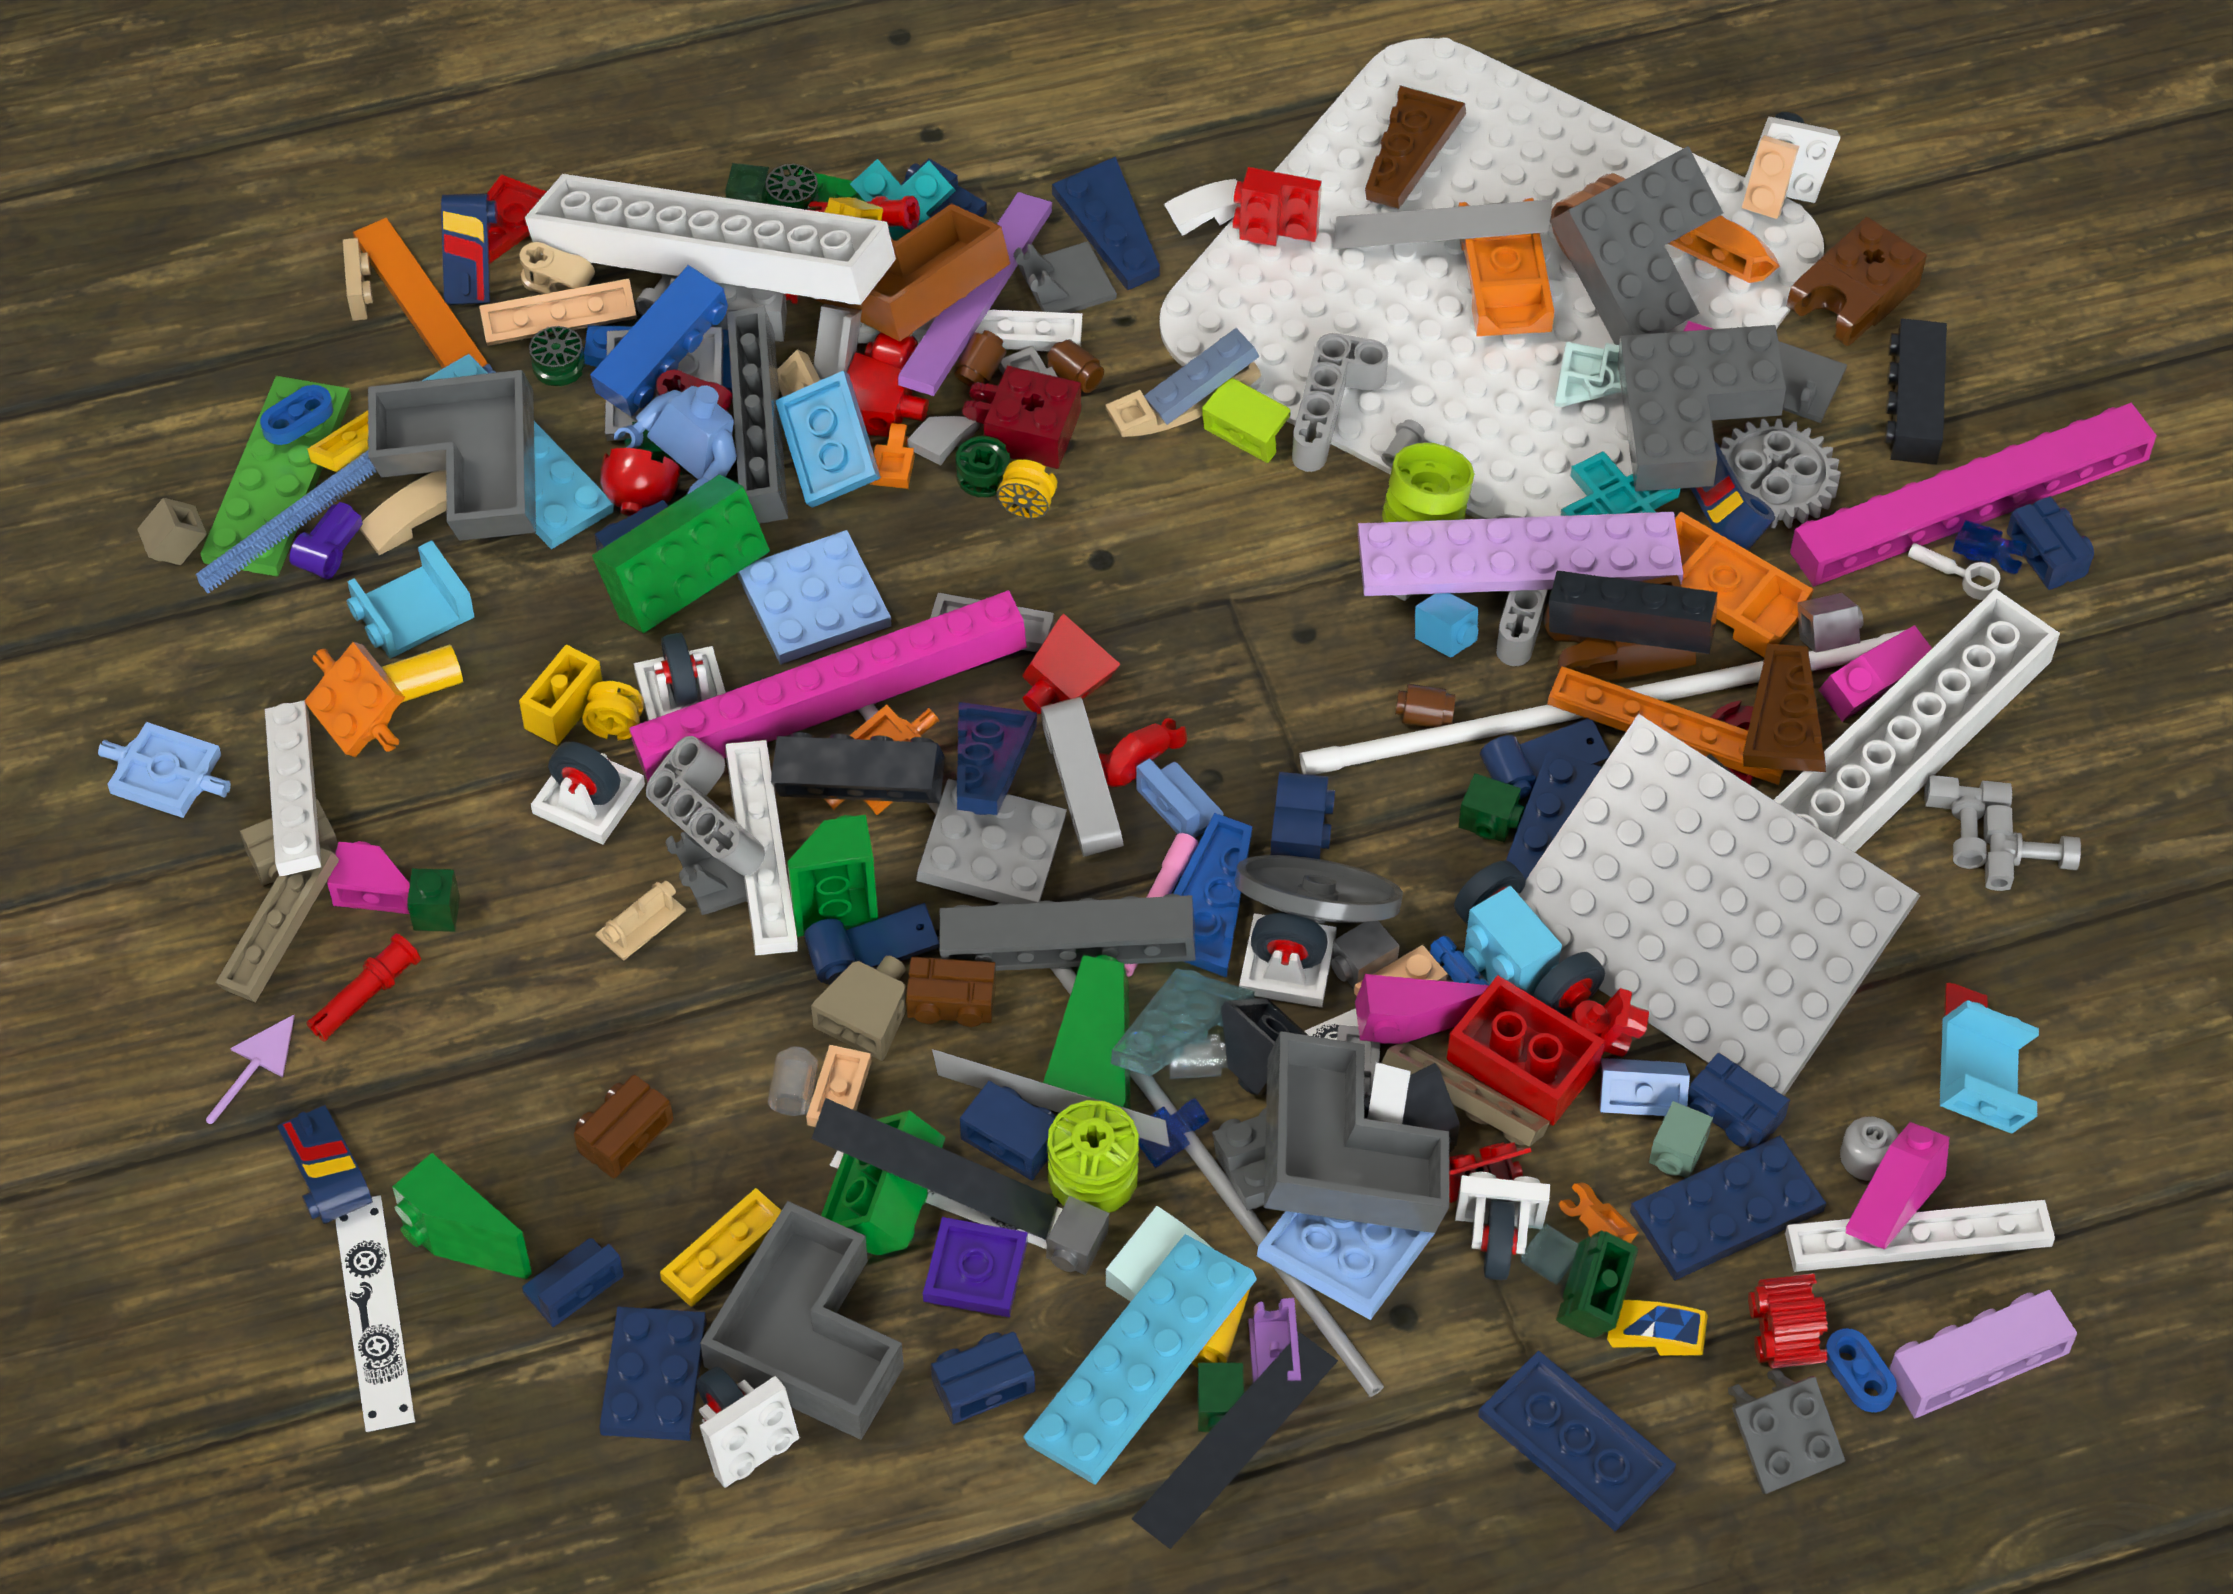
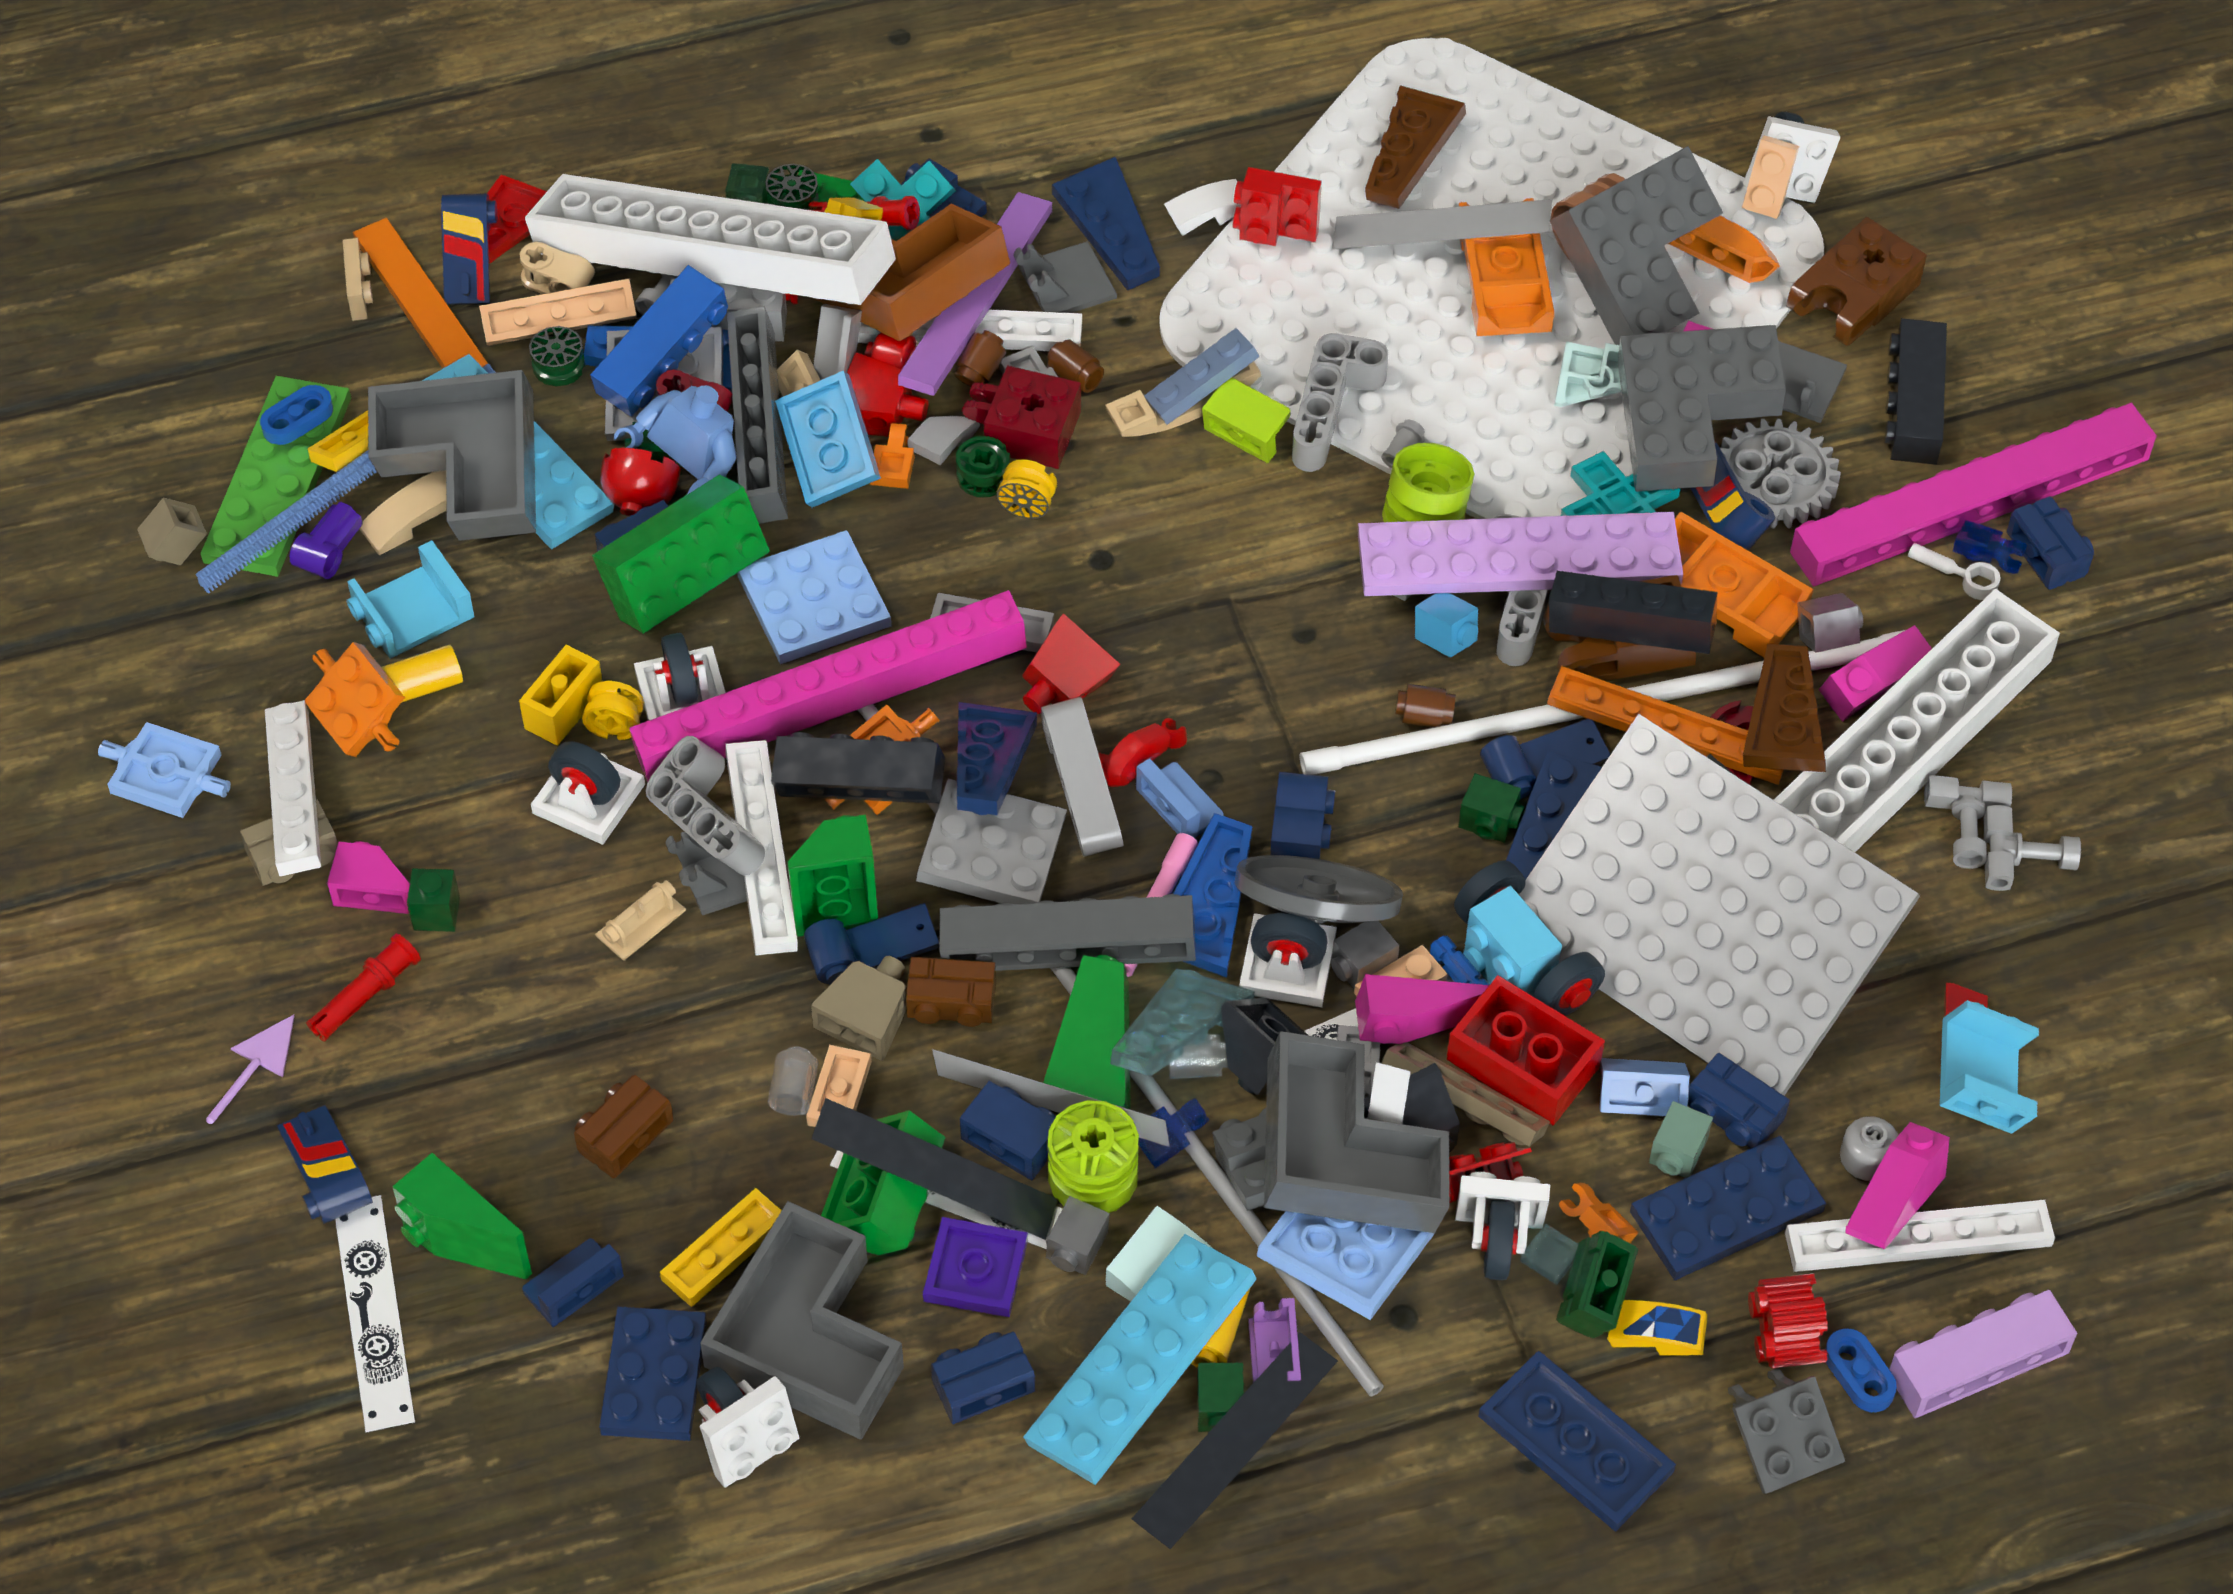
(274, 929): dark tan plate -> none
(1614, 1021): red hips -> none

